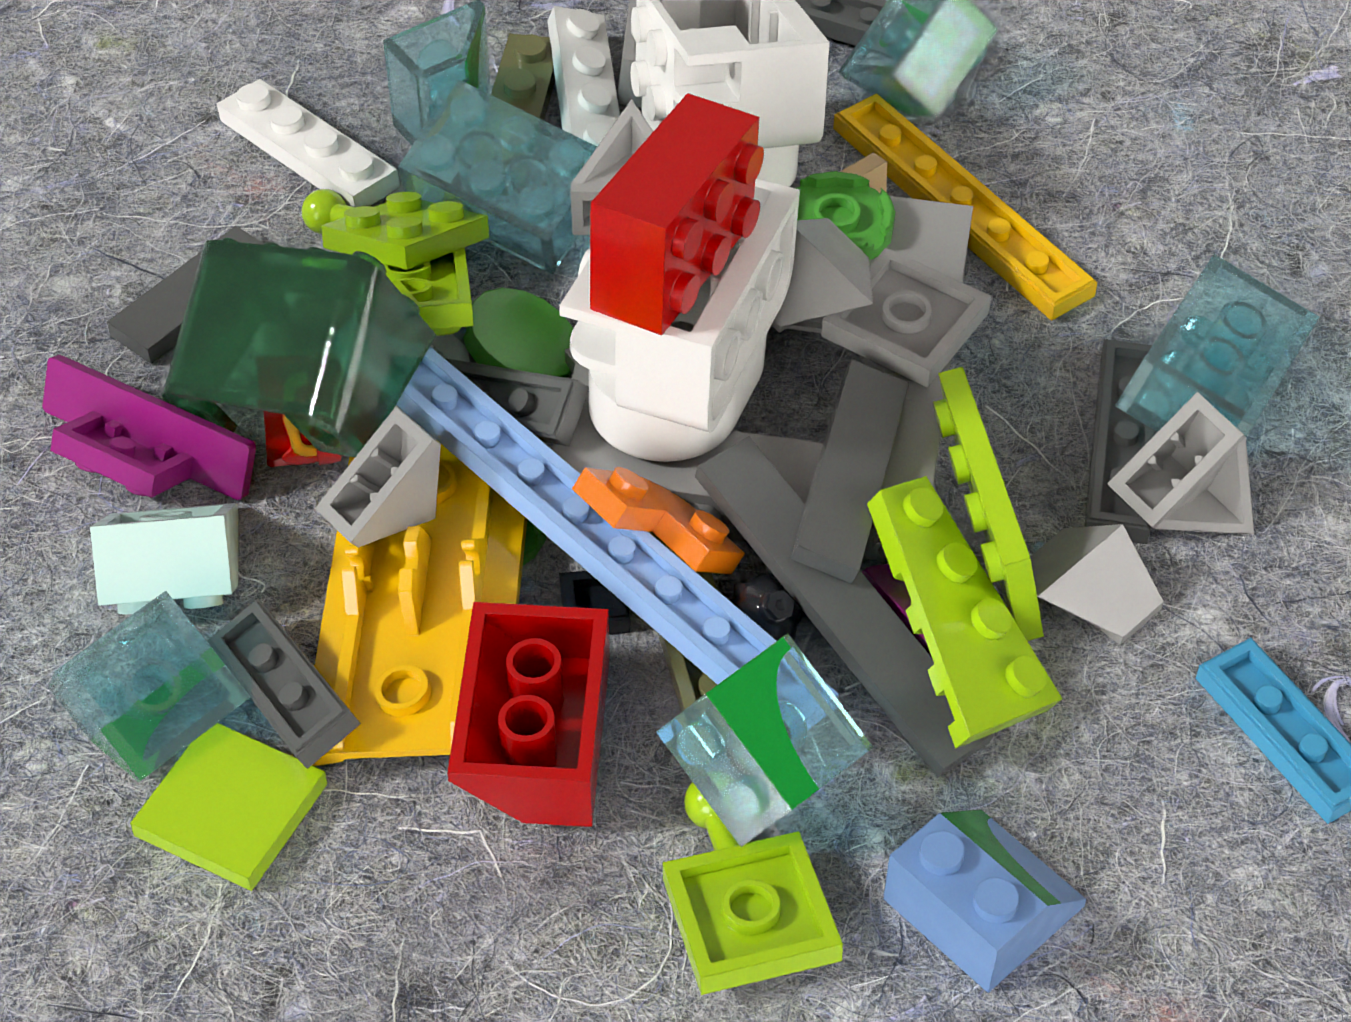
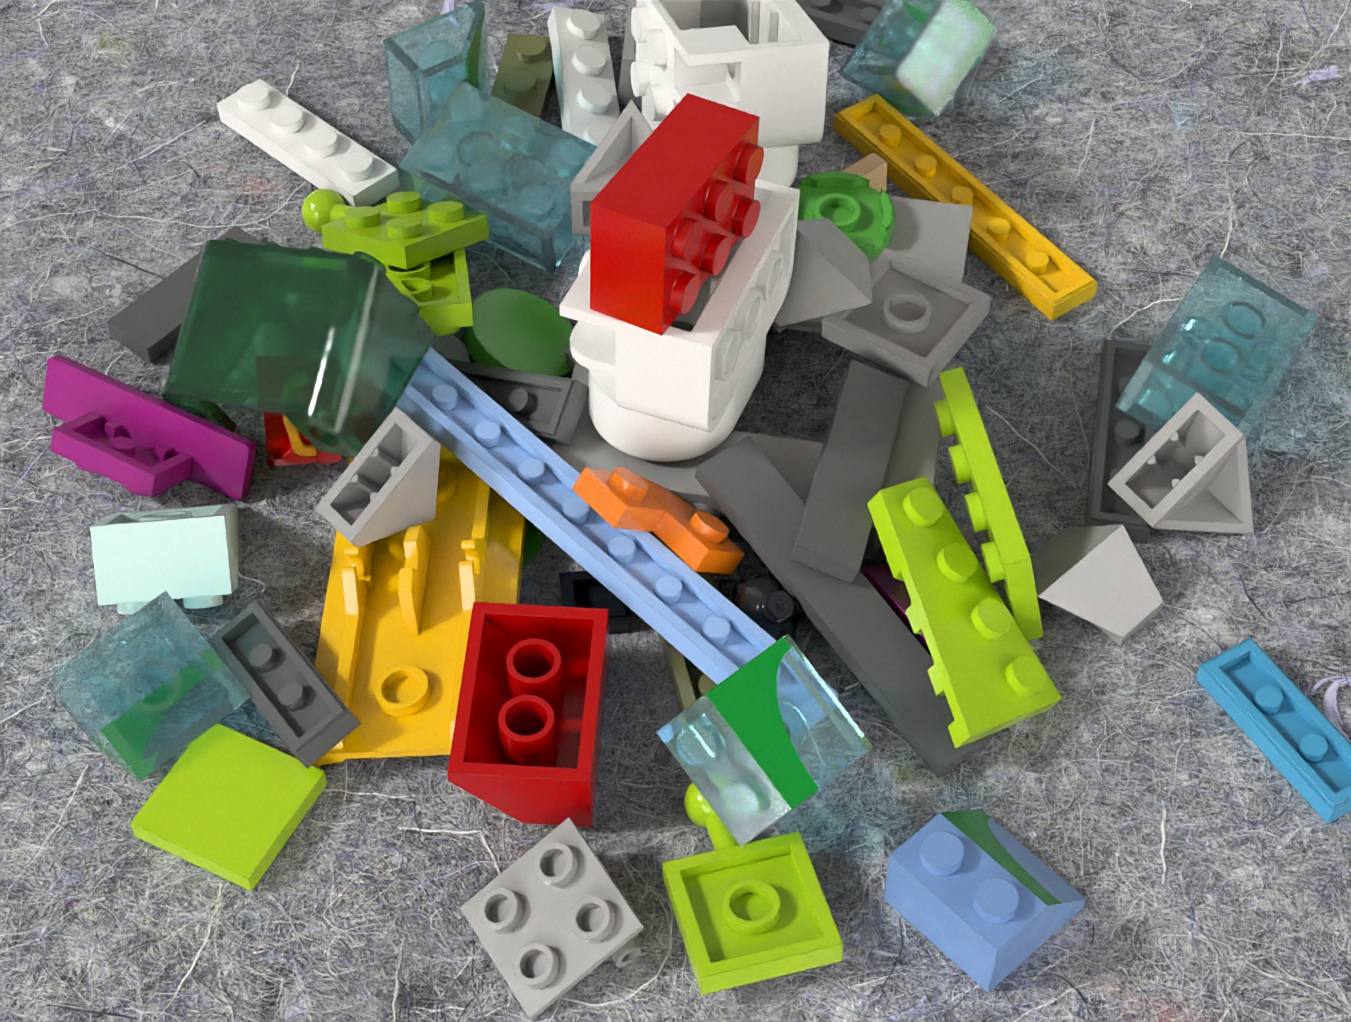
(553, 919): none -> light grey hinge

